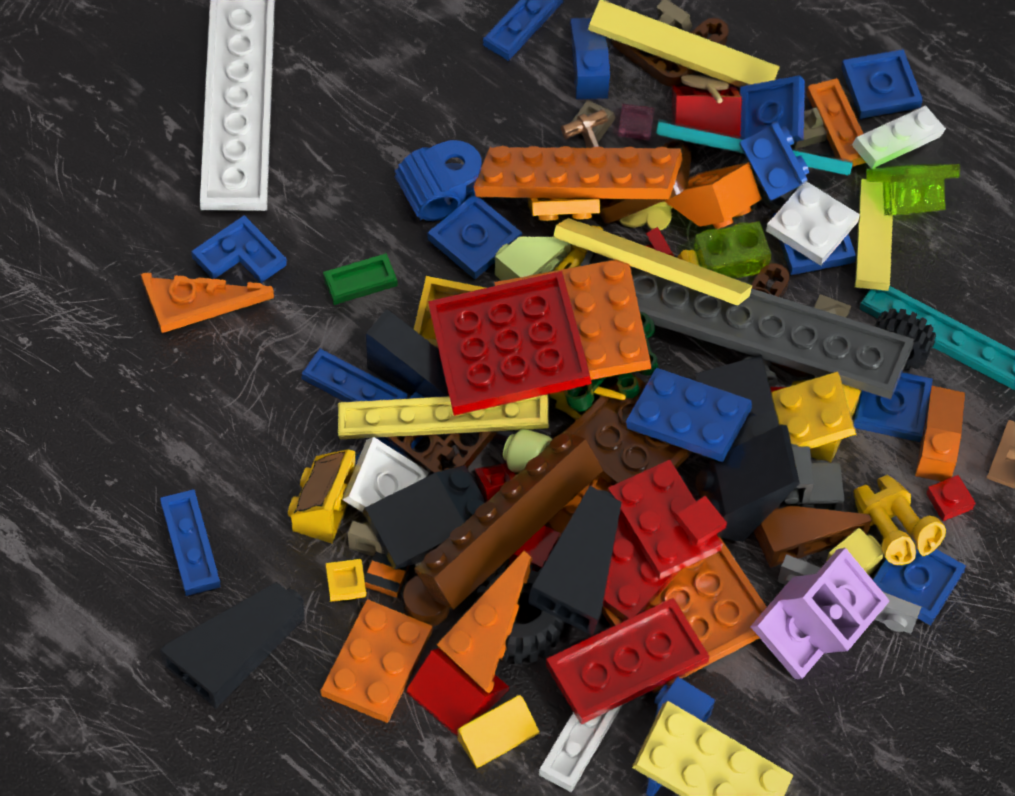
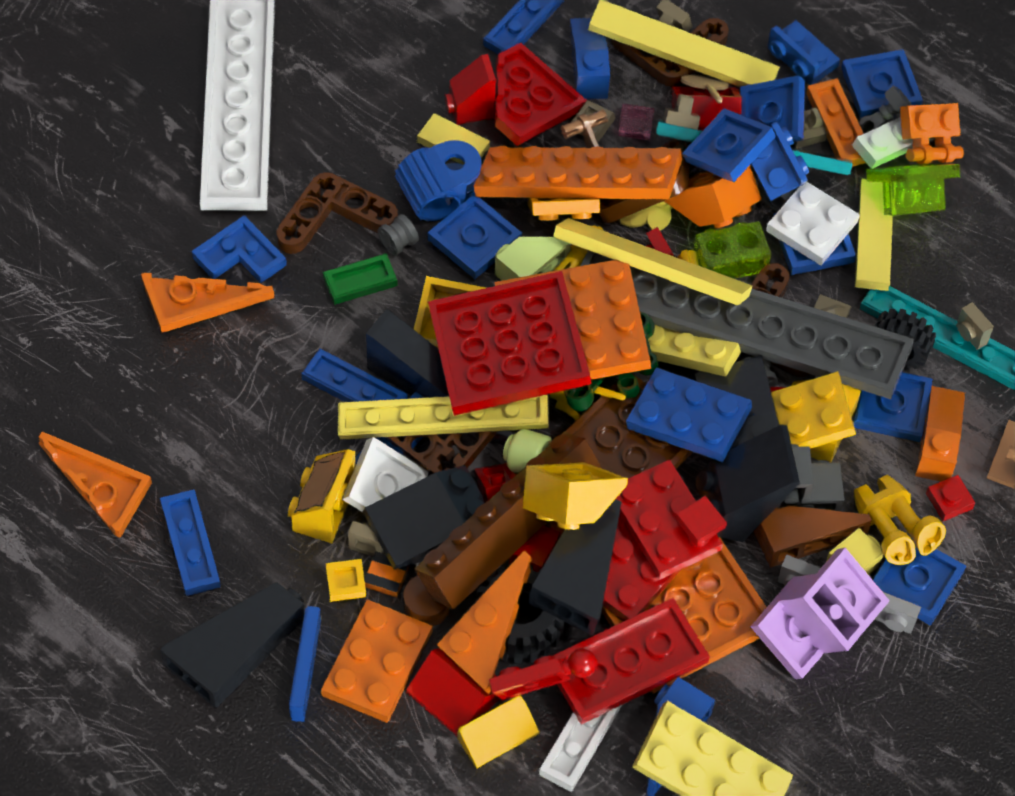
(105, 484): none -> orange wing
(305, 664): none -> blue tile
(334, 201): none -> reddish brown beam
(398, 234): none -> dark grey wheel
(441, 130): none -> light yellow tile
(472, 92): none -> red slope
(530, 95): none -> red plate
(544, 673): none -> red plate
(570, 492): none -> yellow slope
(682, 113): none -> dark tan tile
(694, 352): none -> light yellow plate
(729, 145): none -> blue plate
(802, 52): none -> blue bracket
(887, 112): none -> dark grey piece
(927, 122): none -> orange plate
(974, 326): none -> dark tan plate

